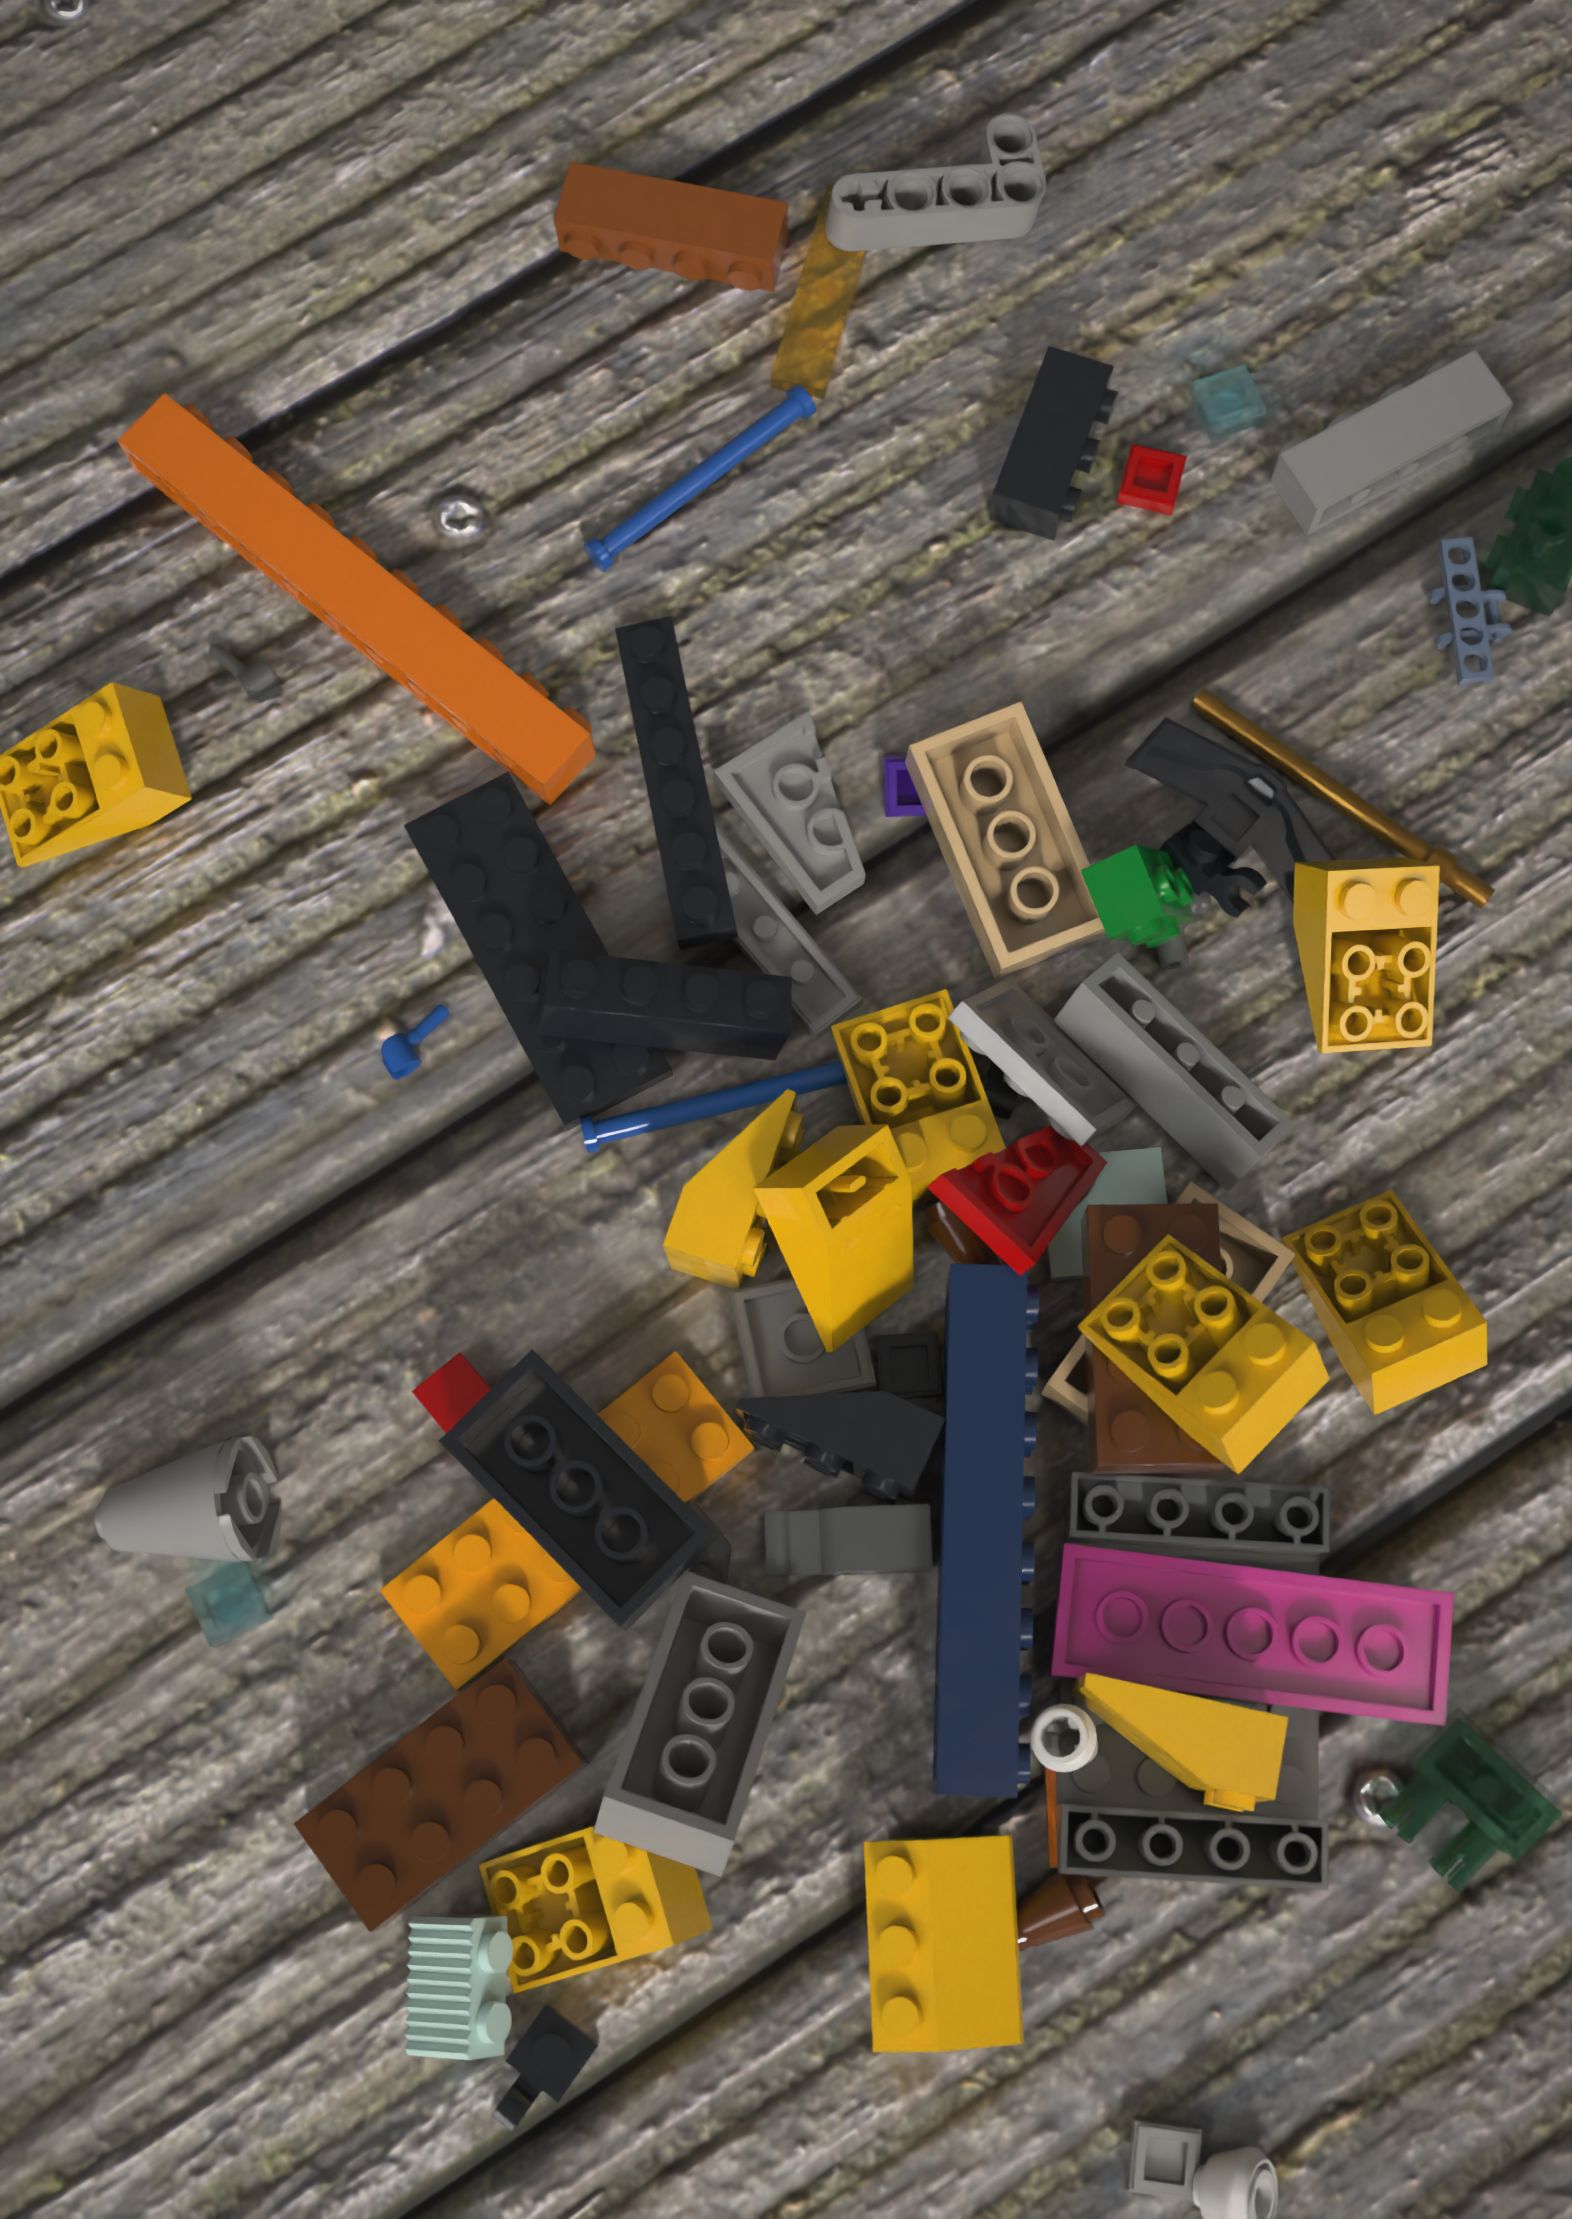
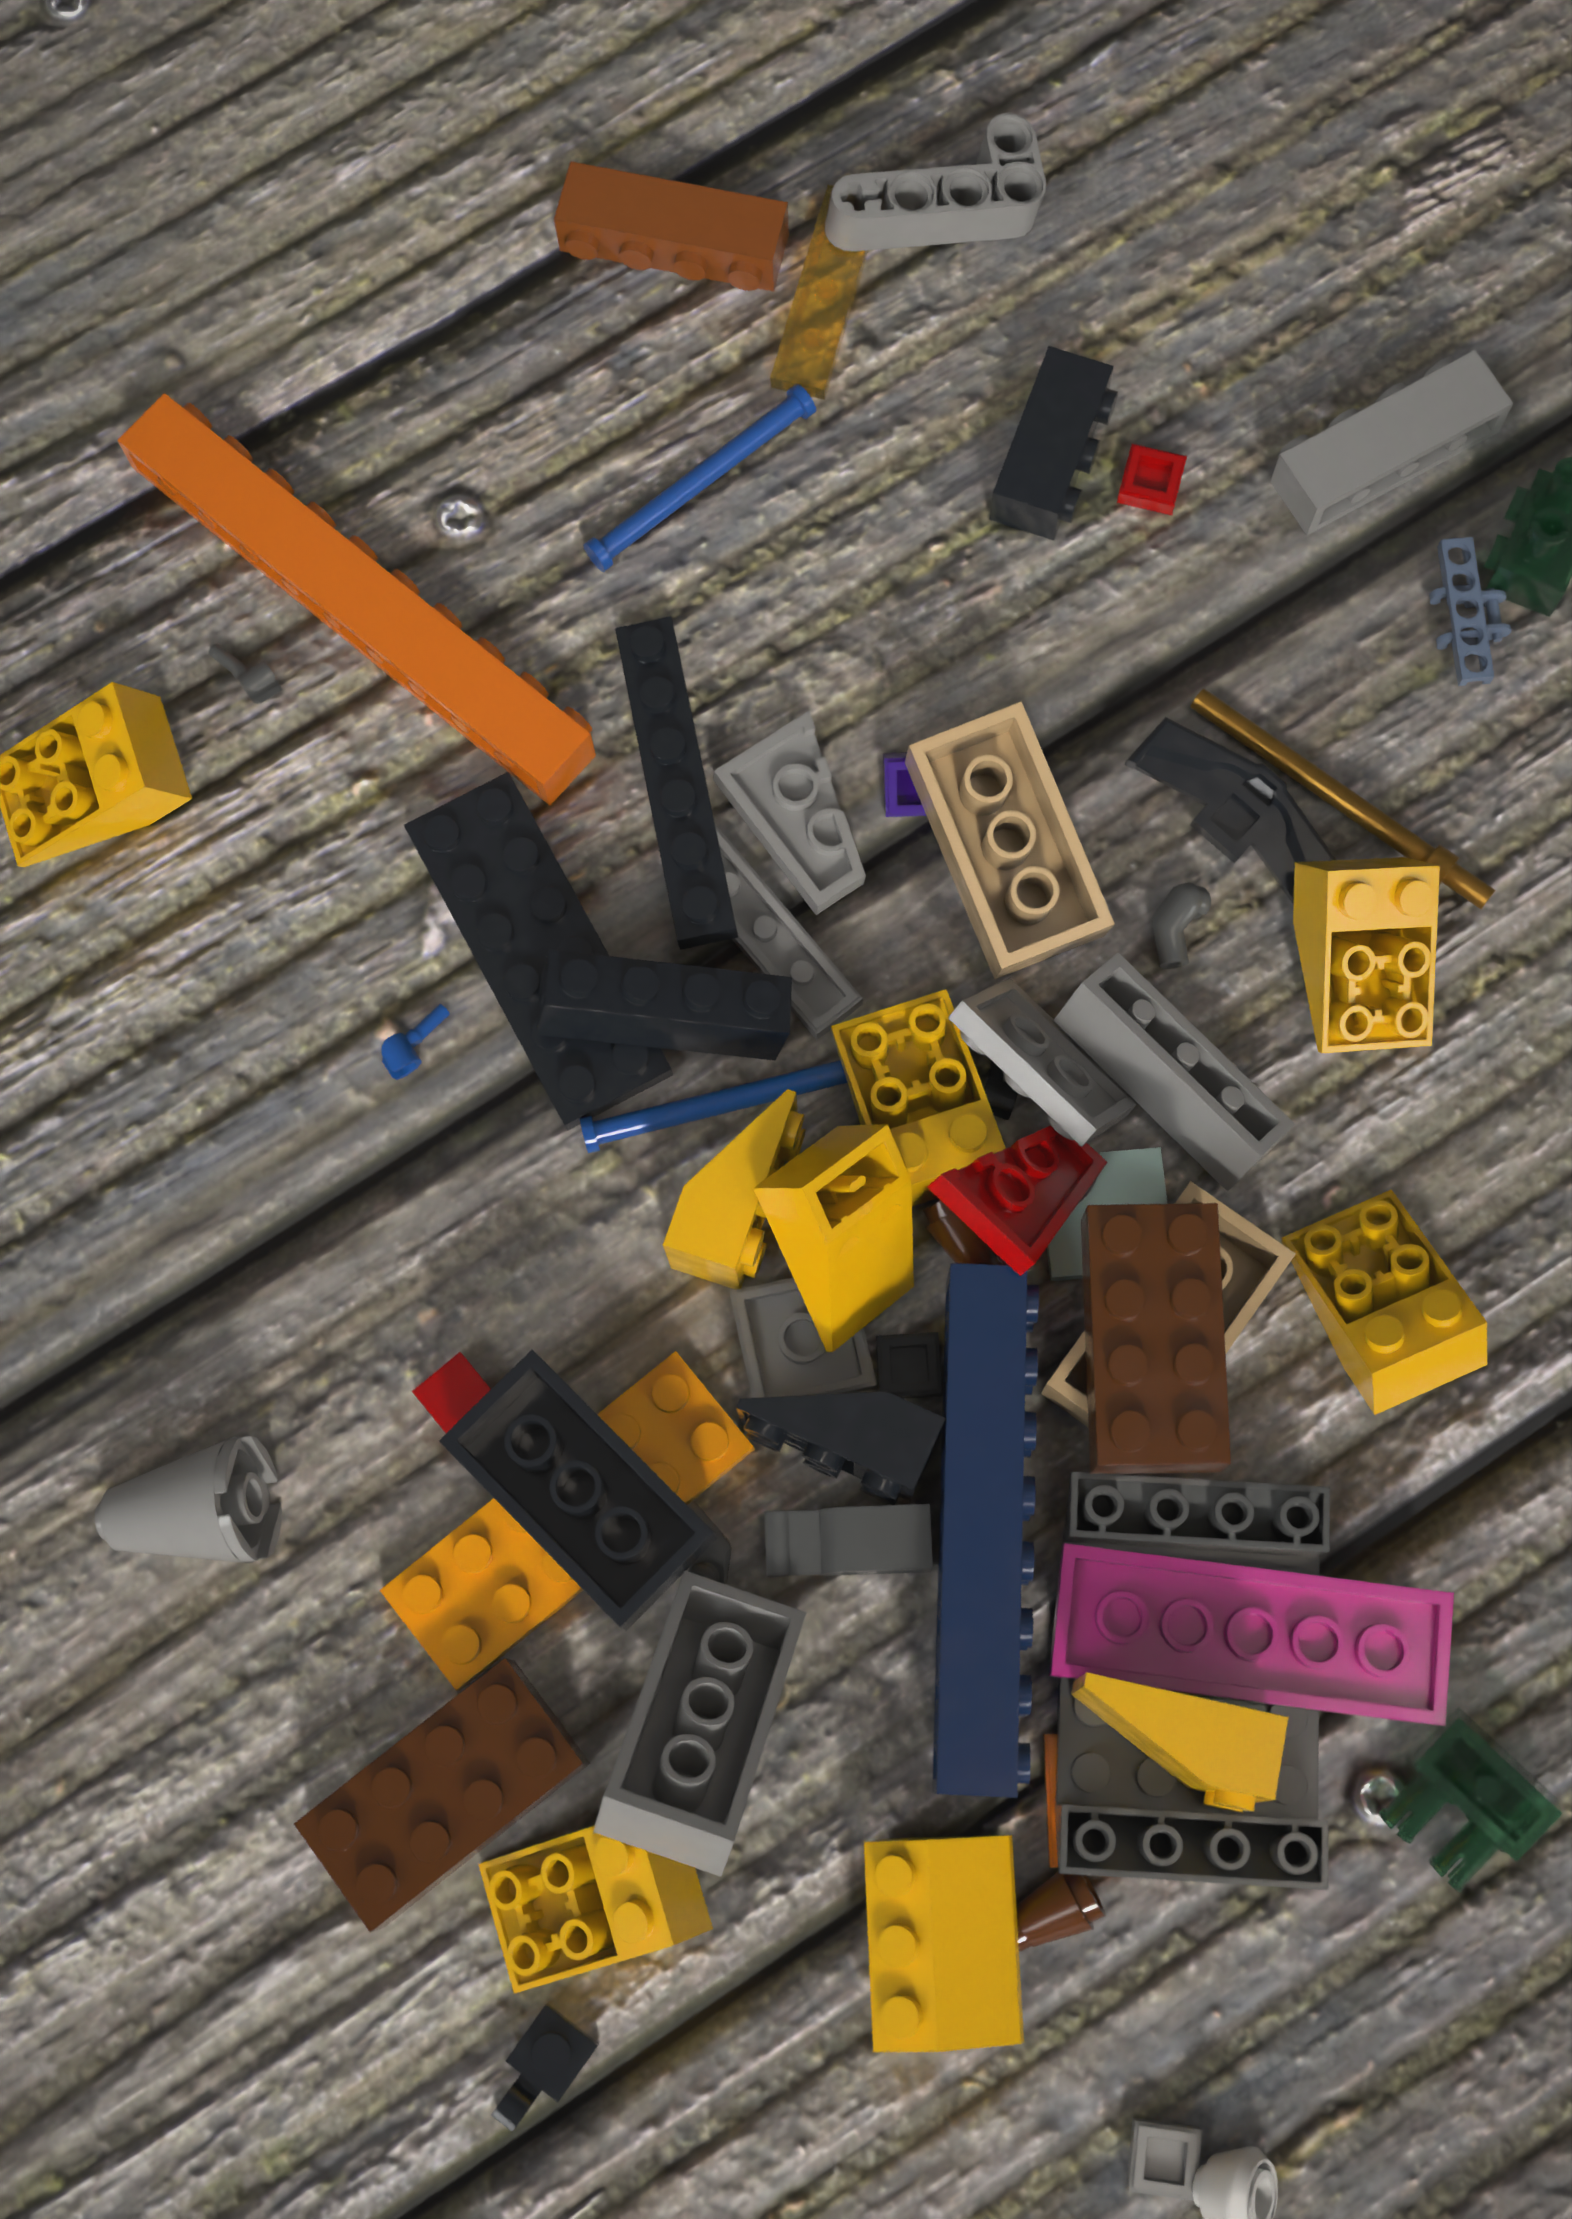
(228, 1604): clear light blue plate -> none
(458, 1986): light aqua brick -> none
(1052, 1731): white cone -> none
(1140, 896): green brick -> none
(1207, 1352): yellow slope -> none
(1210, 869): black plate -> none
(1228, 402): clear light blue plate -> none

